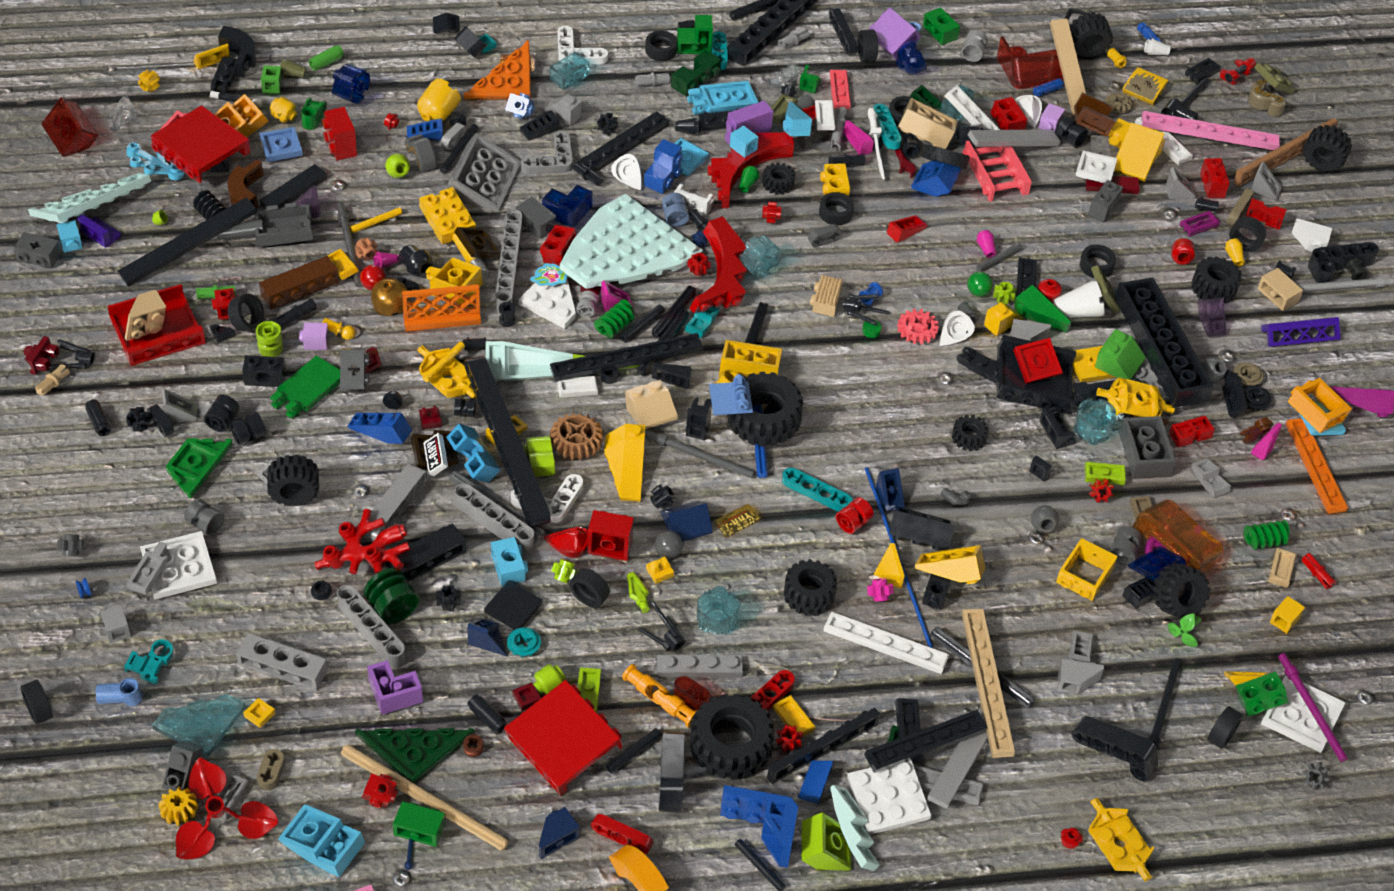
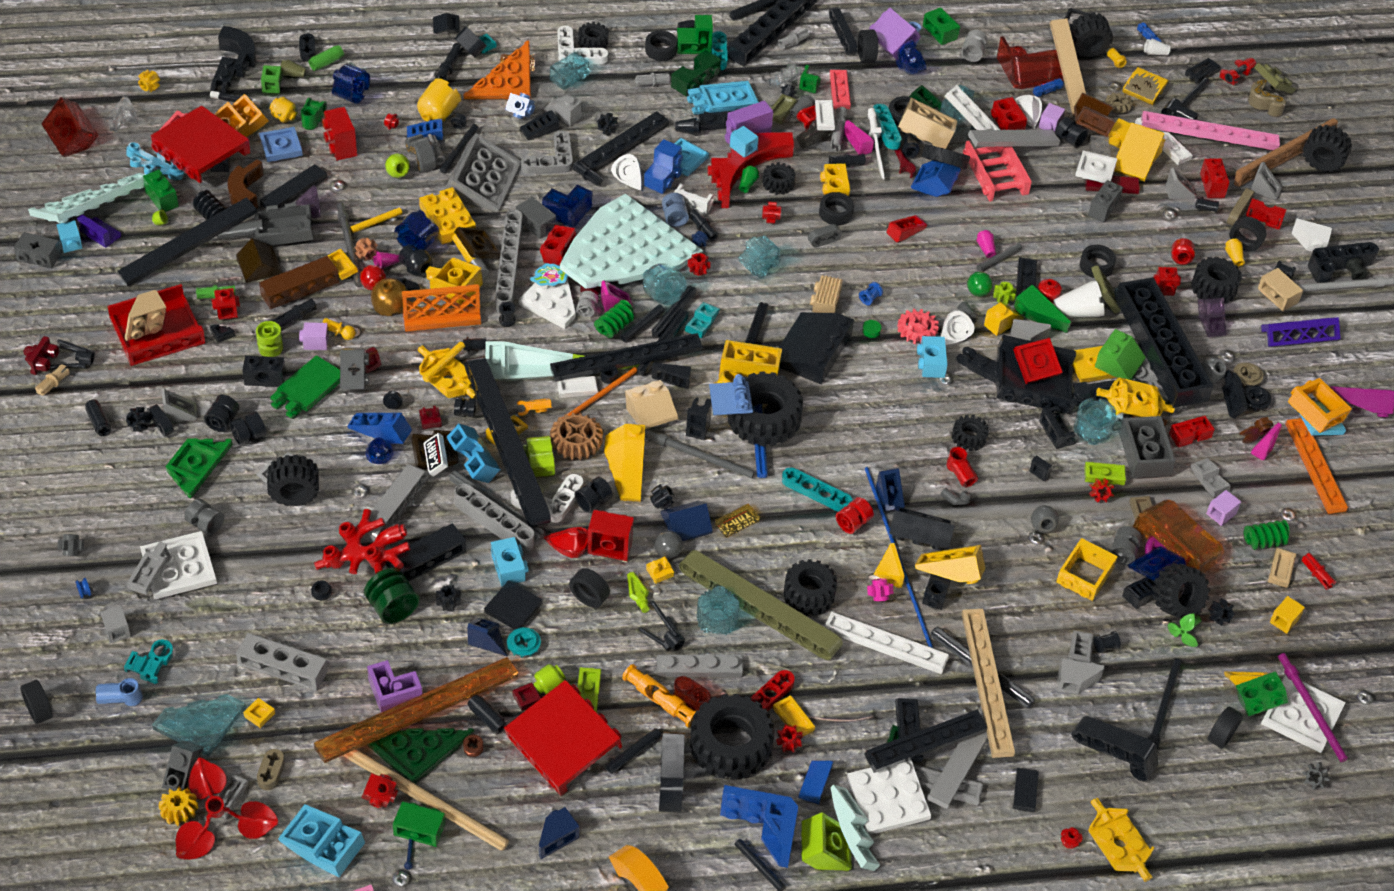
(160, 191): none -> green brick
(211, 56): yellow slope -> none
(235, 313): black tyre -> none
(257, 261): none -> dark brown slope
(303, 46): none -> black beam
(351, 603): light grey beam -> none
(379, 451): none -> clear blue brick
(415, 710): none -> clear orange plate
(416, 230): none -> clear blue brick
(438, 149): none -> light grey axle
(447, 66): none -> black pin
(453, 136): light grey beam -> none
(538, 405): none -> light orange plate
(564, 570): lime gear -> none
(592, 495): none -> black wheel
(593, 35): none -> black tyre
(604, 391): none -> orange axle
(621, 833): red beam -> none
(664, 283): none -> clear light blue brick
(730, 271): red arch -> none
(763, 605): none -> olive beam
(796, 121): medium azure slope -> none
(815, 344): none -> black slope
(817, 748): black plate -> none
(853, 305): black plant -> none
(932, 356): none -> medium azure brick
(958, 463): none -> red piece
(962, 132): black brick -> none
(1025, 790): none -> black tile
(1107, 642): none -> black bush
(1167, 280): none -> red brick
(1201, 225): magenta tile -> none
(1221, 611): none -> black gear
(1223, 507): none -> lavender brick

